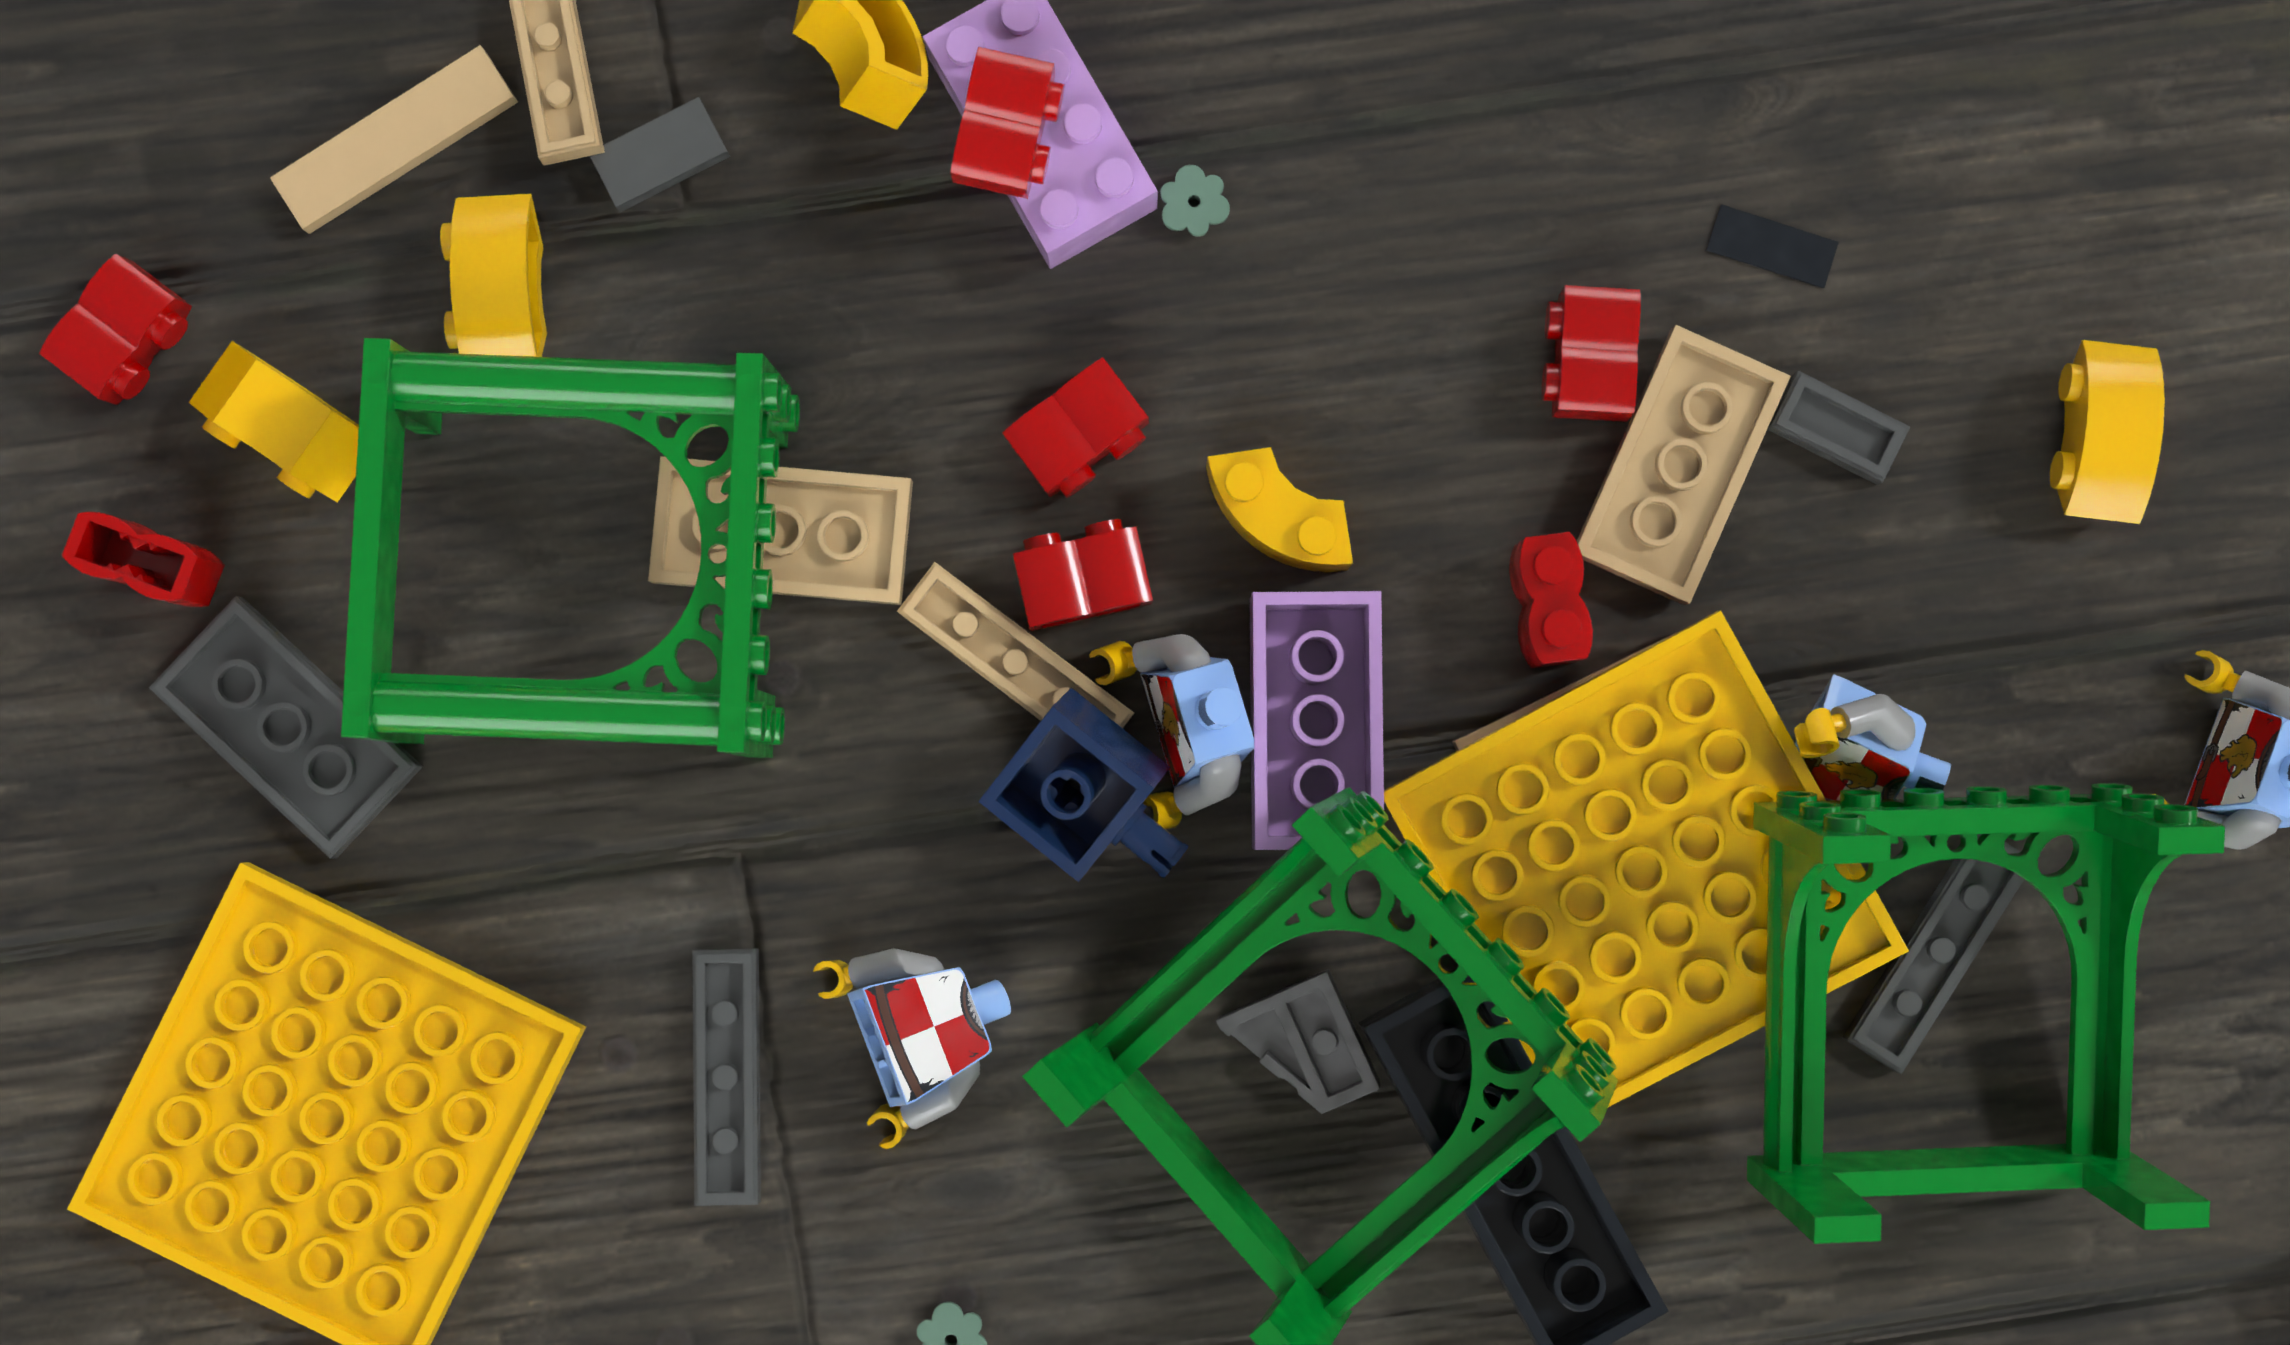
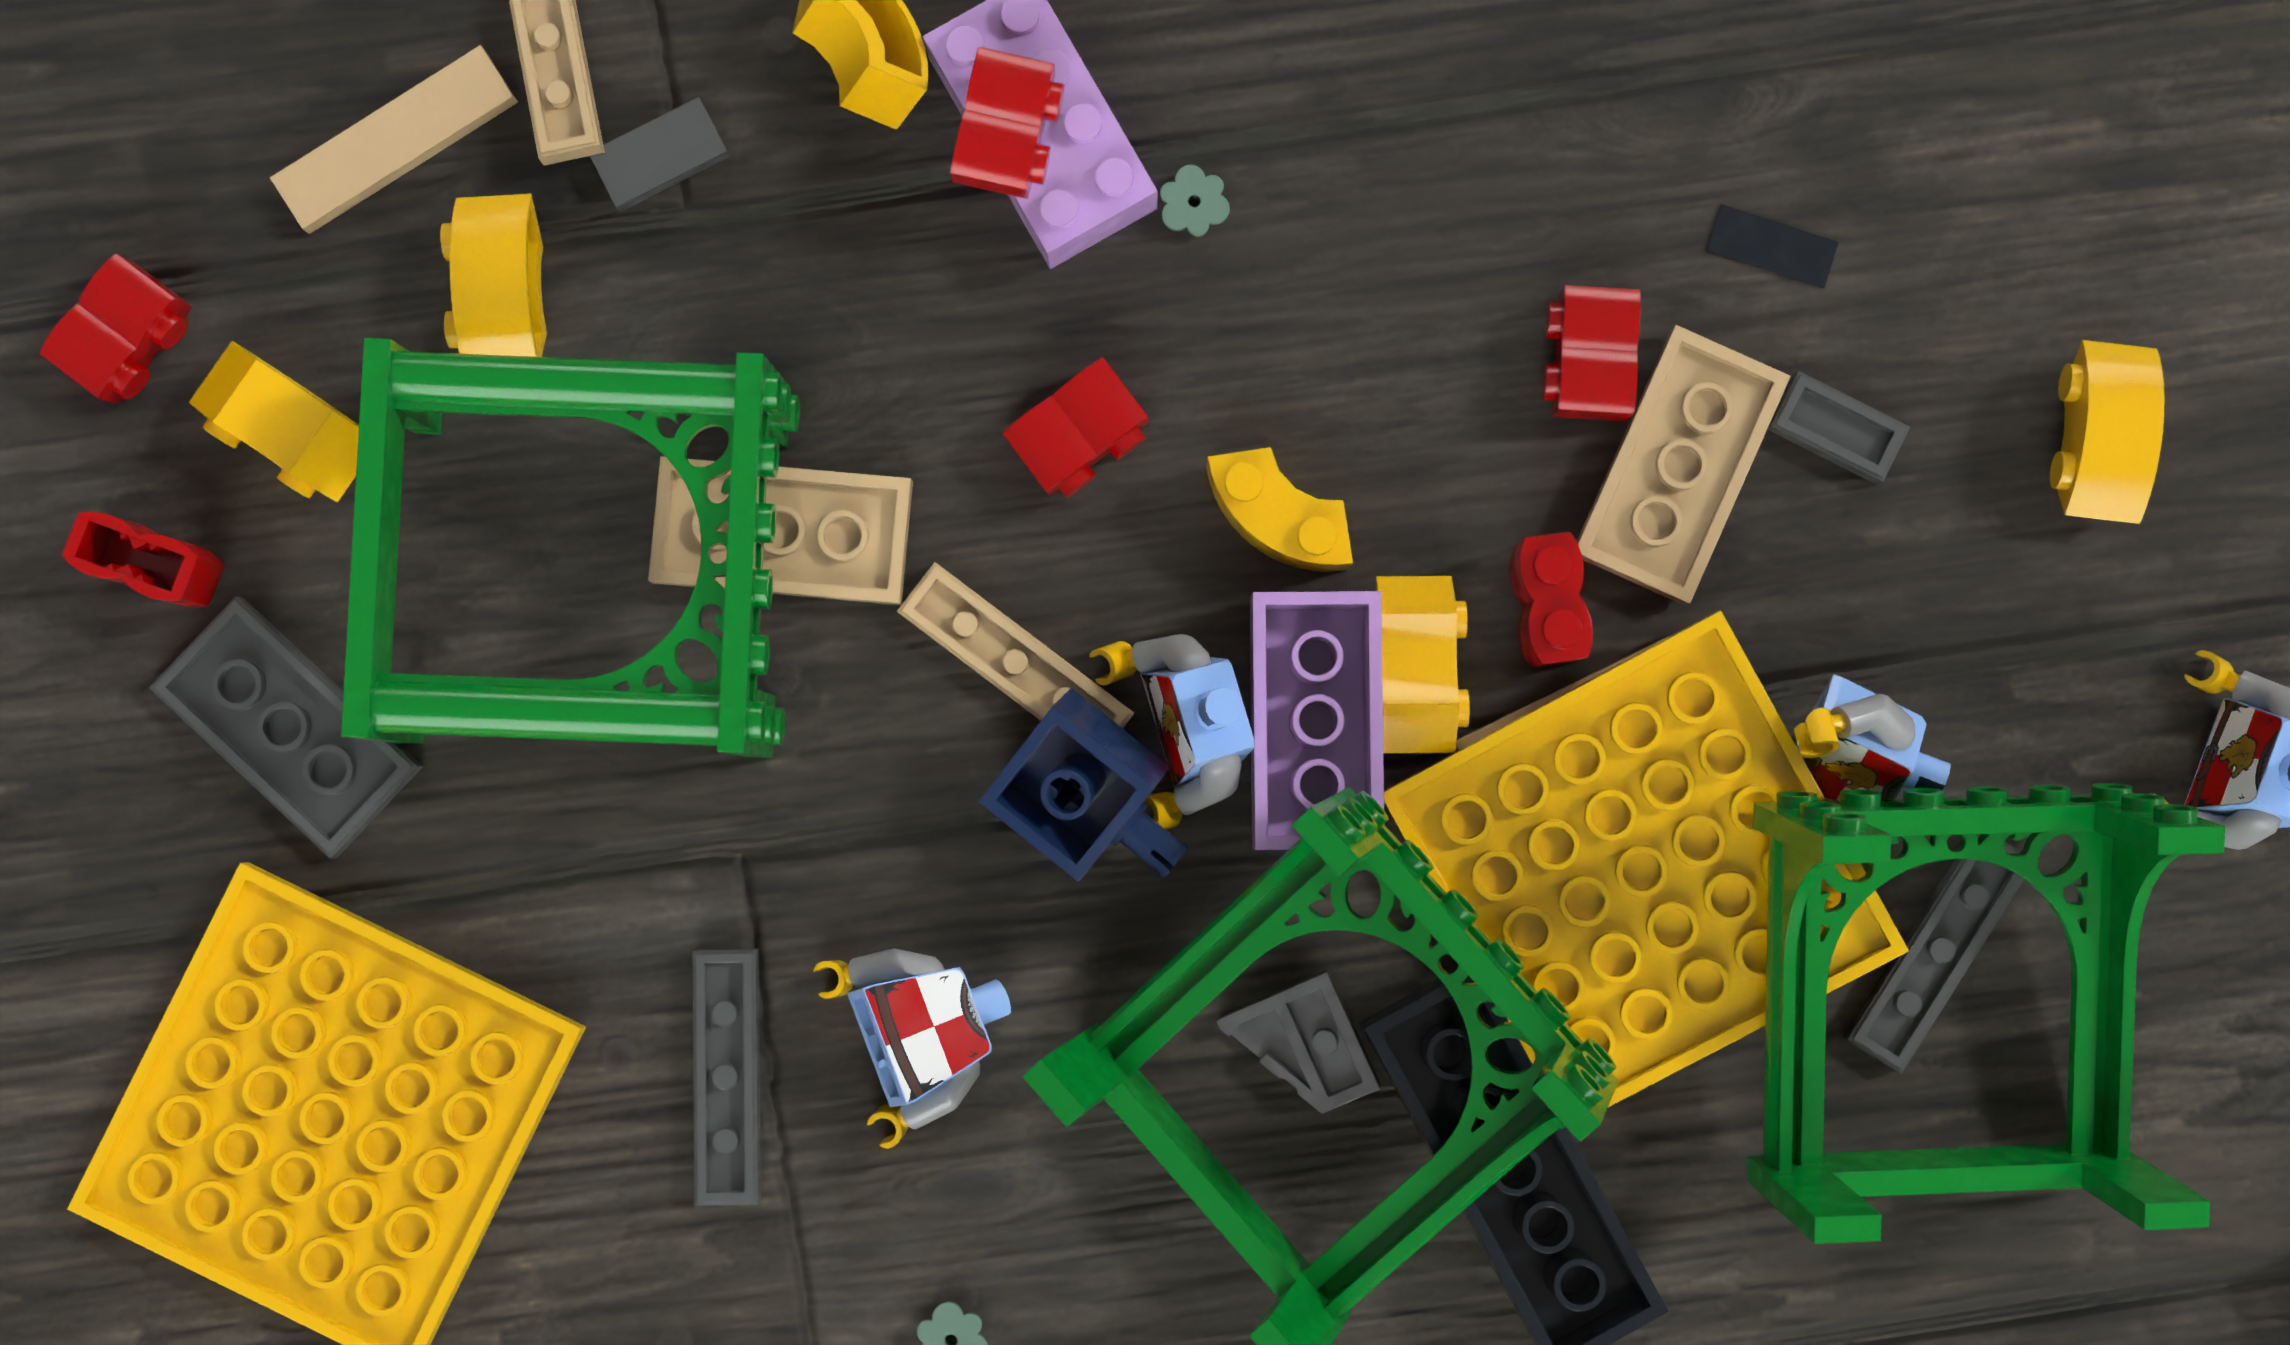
(1082, 575): red brick -> none
(1421, 664): none -> yellow brick

